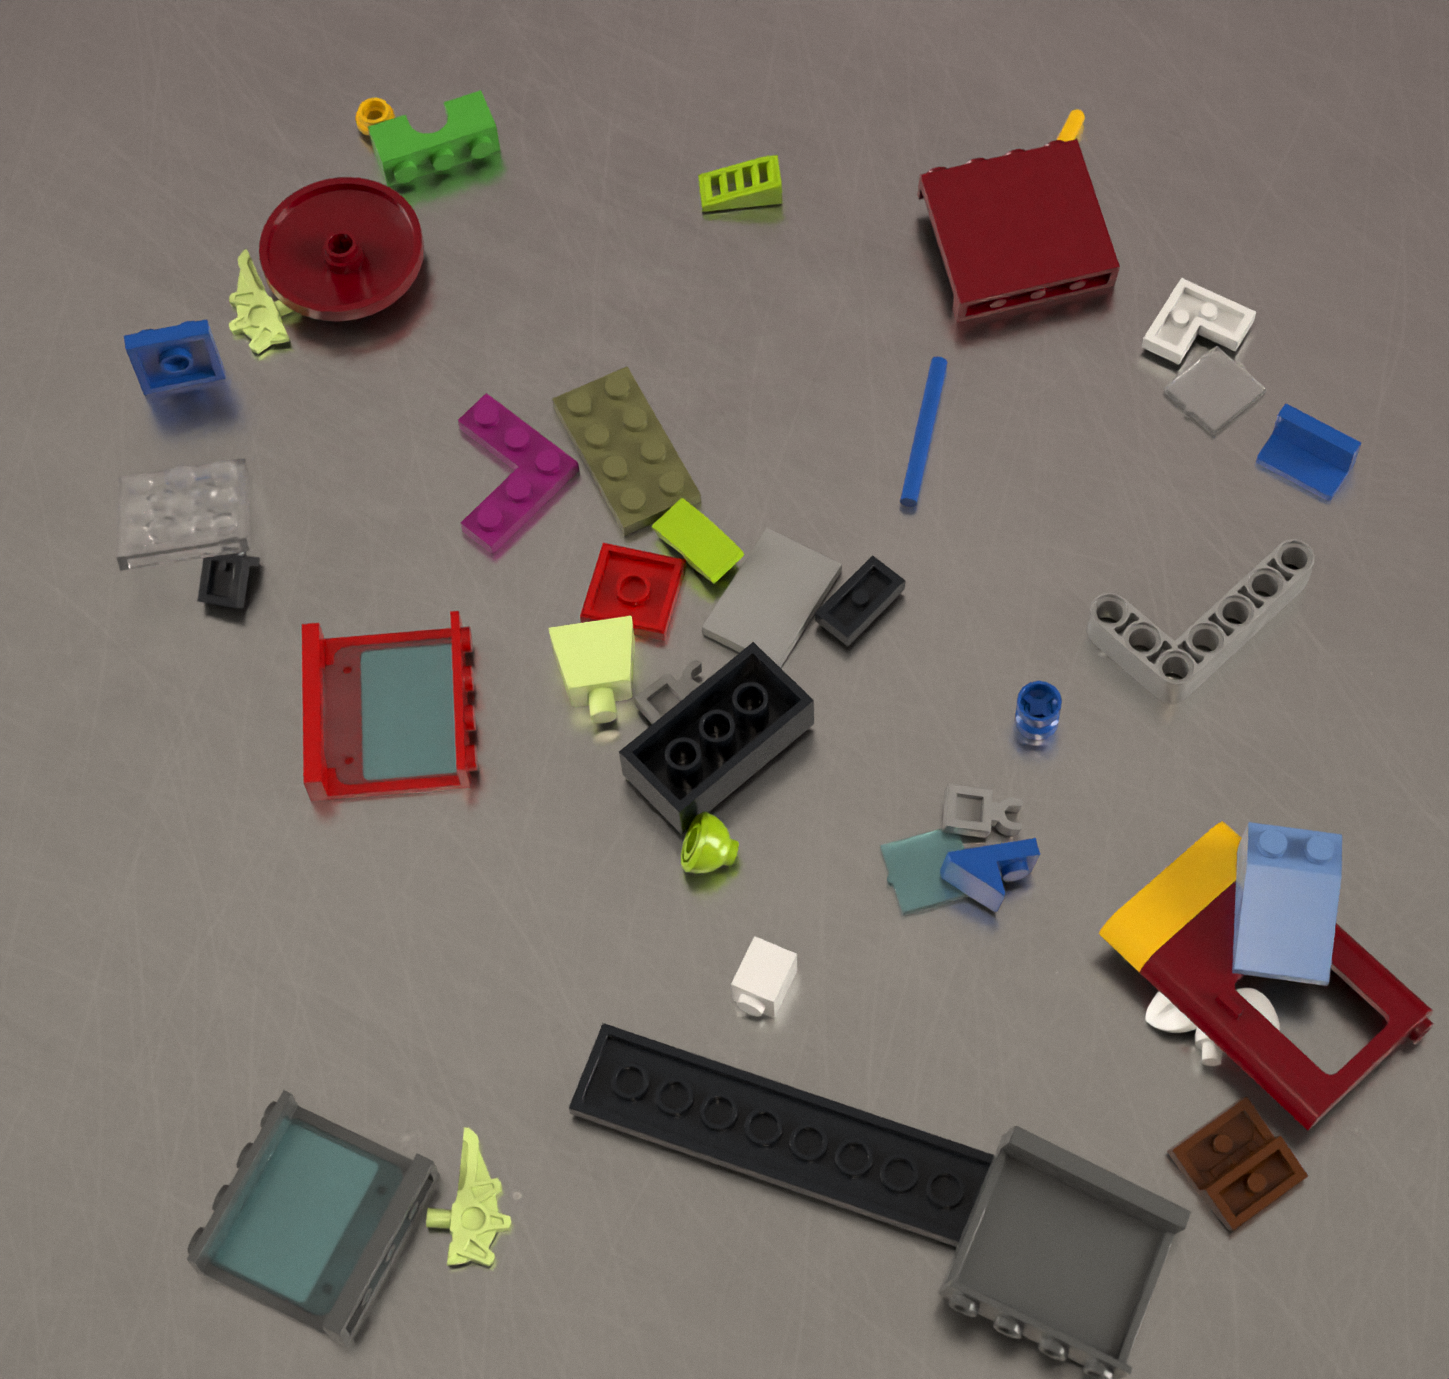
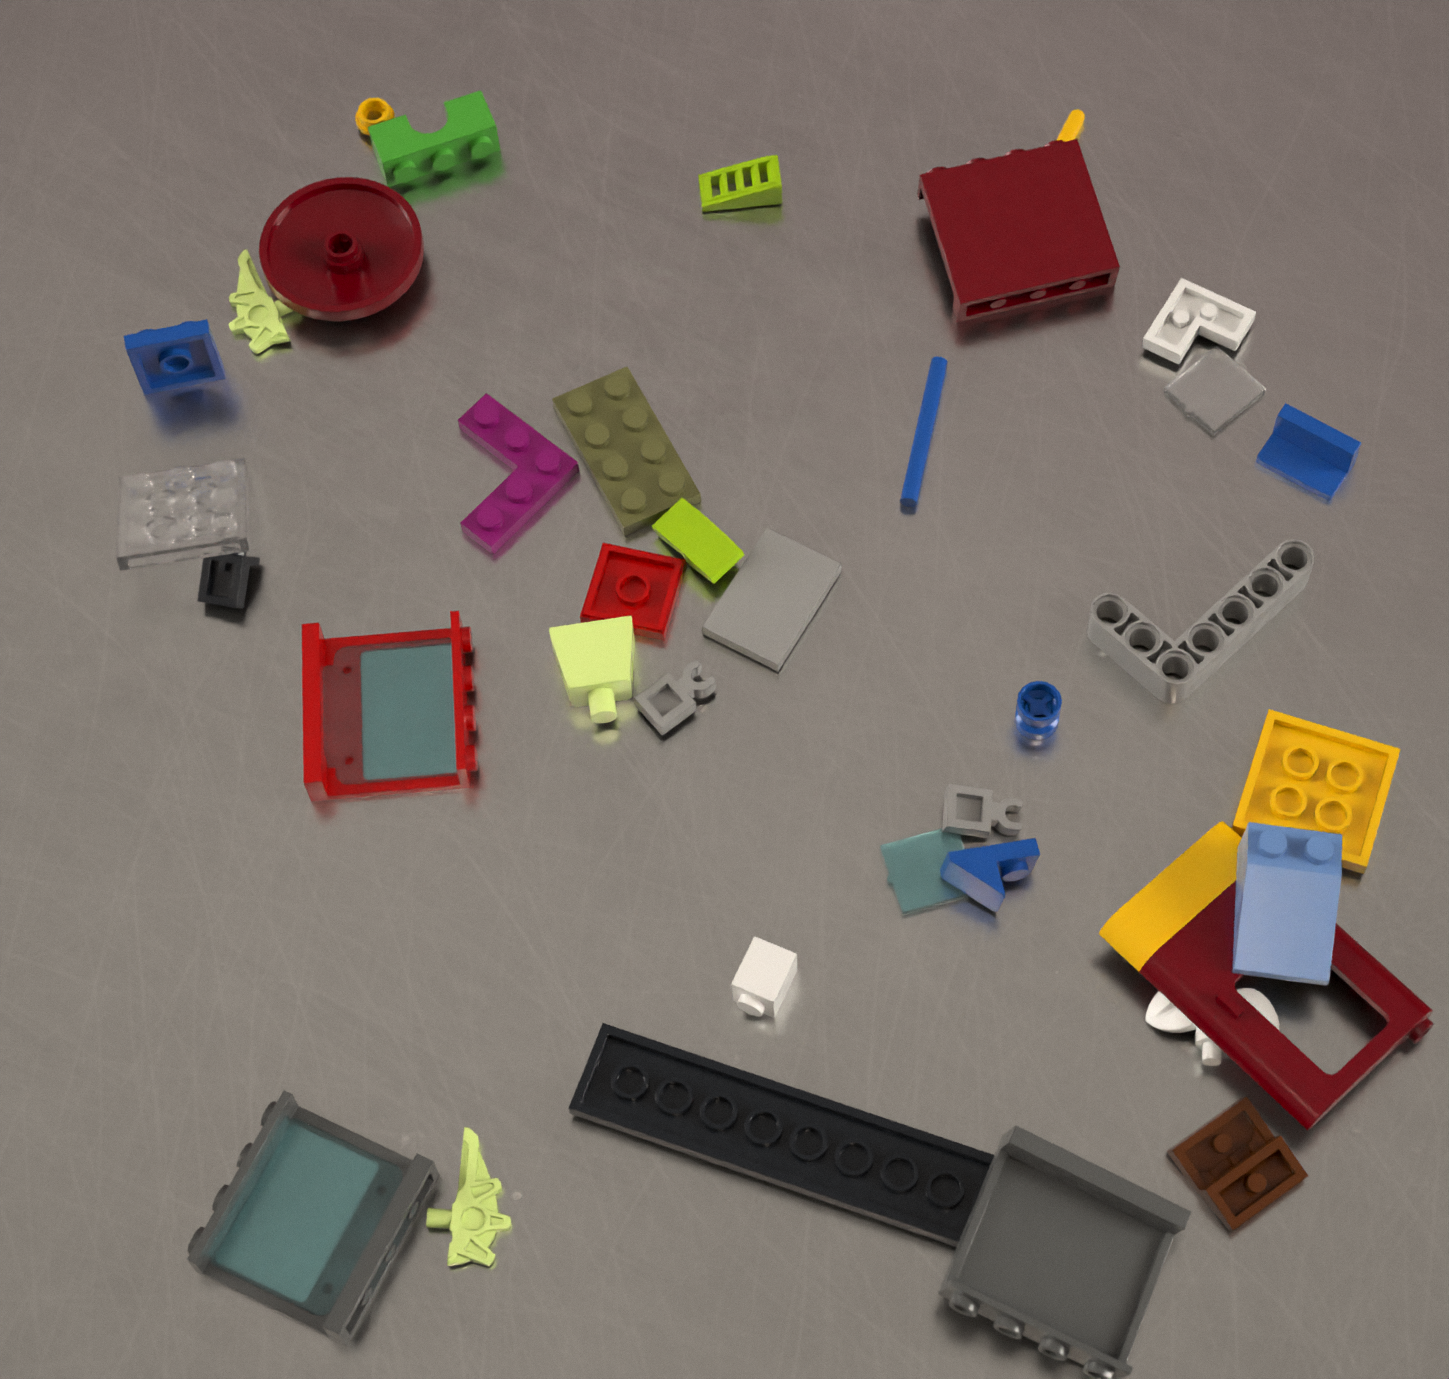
(707, 845): lime brick -> none
(717, 737): black brick -> none
(860, 600): black plate -> none
(1318, 782): none -> yellow plate

